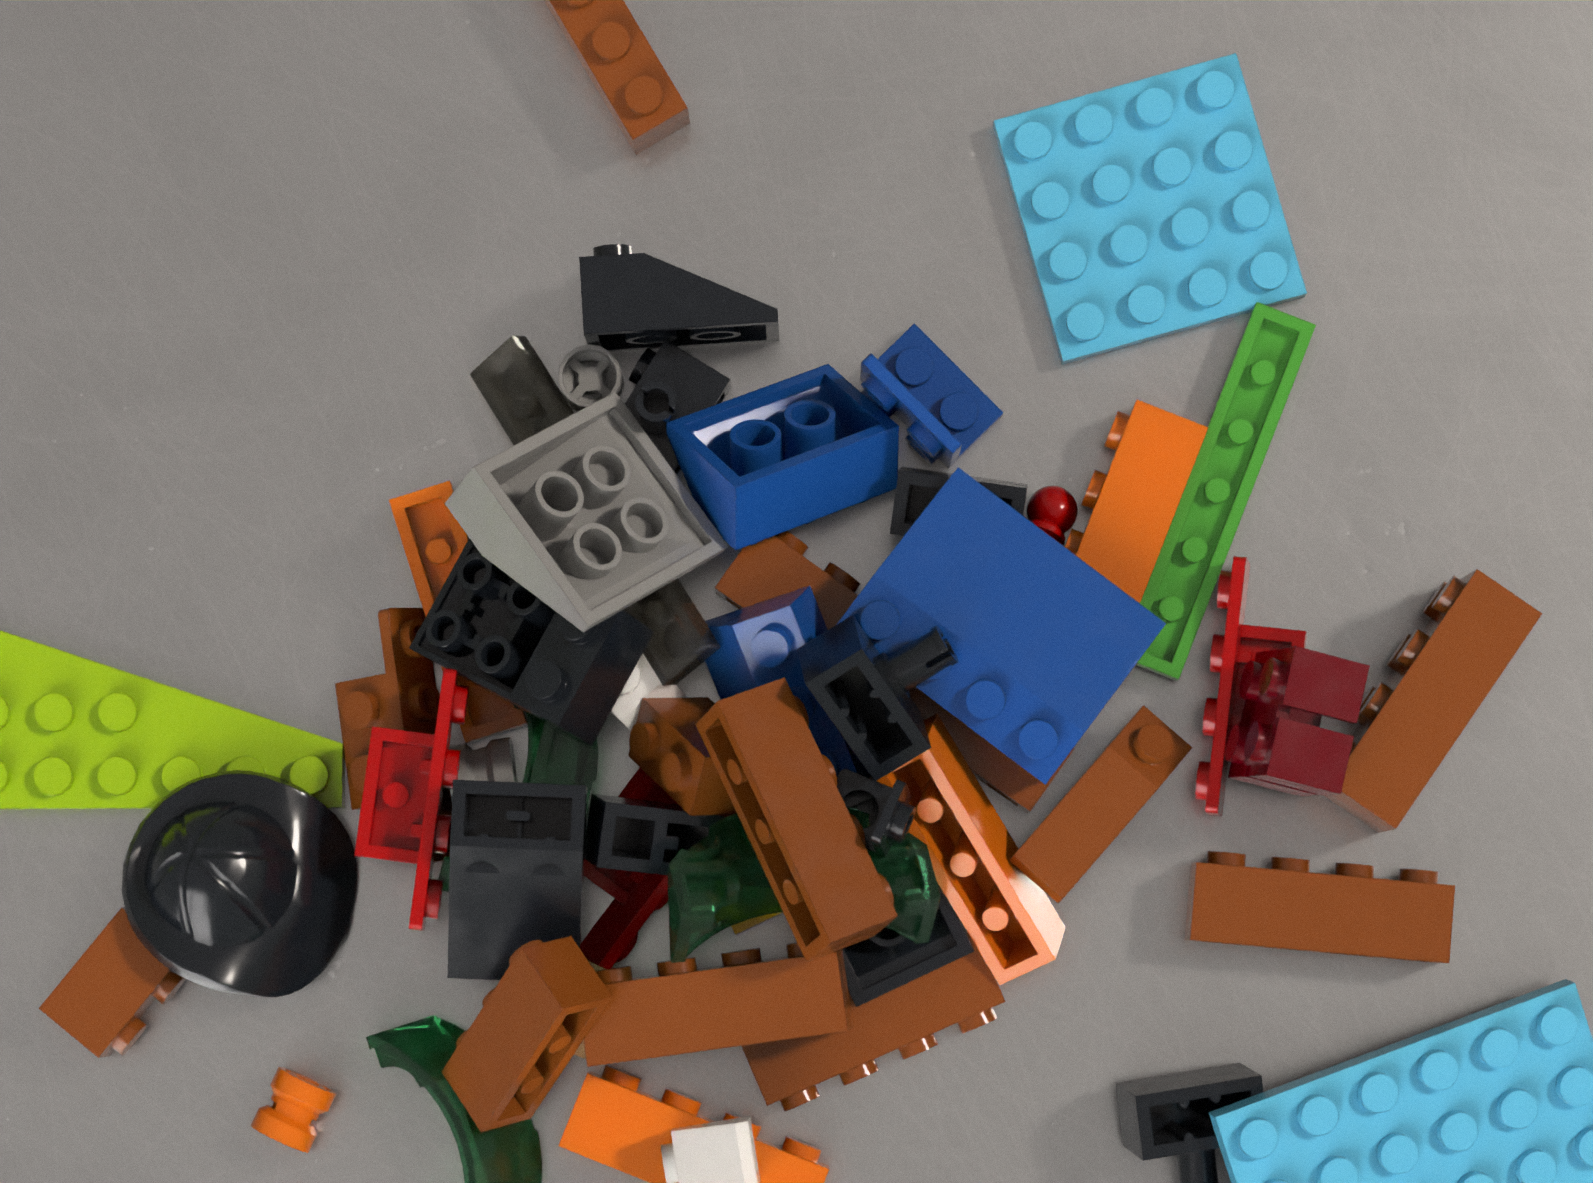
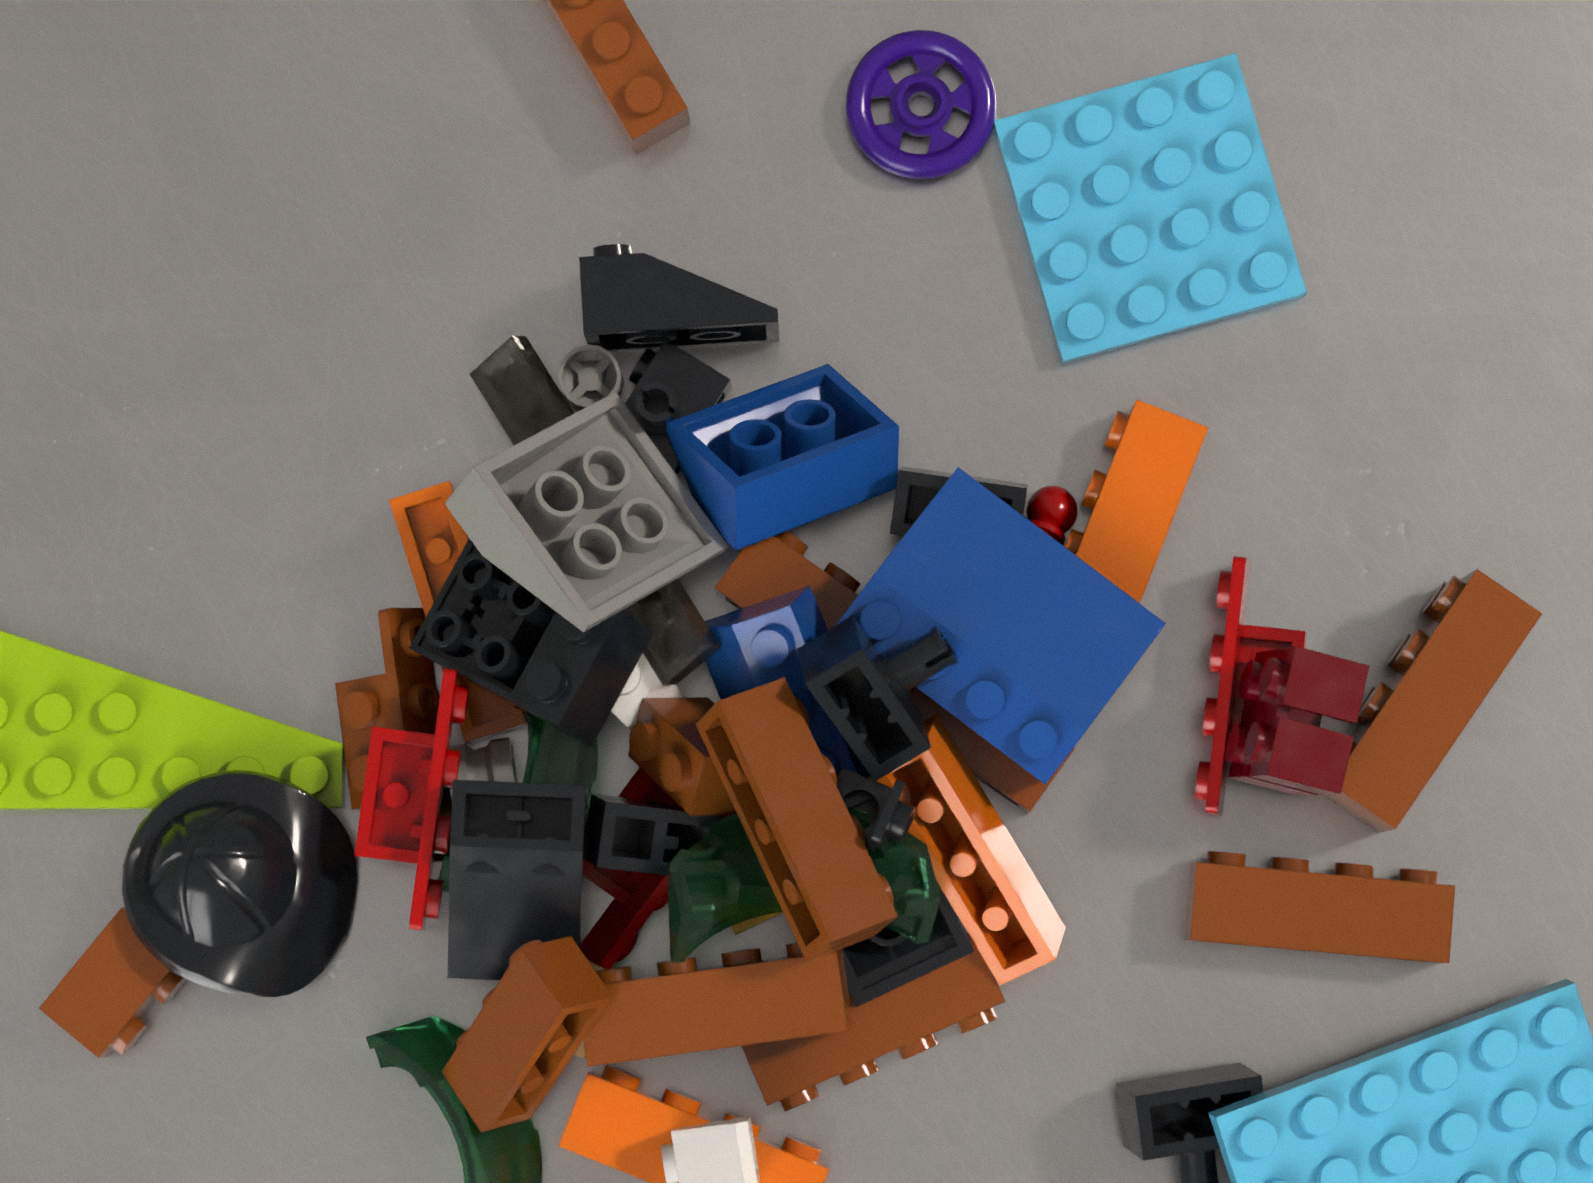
(294, 1107): orange wheel -> none
(929, 53): none -> dark purple plate
(930, 396): blue bracket -> none
(1100, 804): dark orange slope -> none
(1222, 482): bright green plate -> none

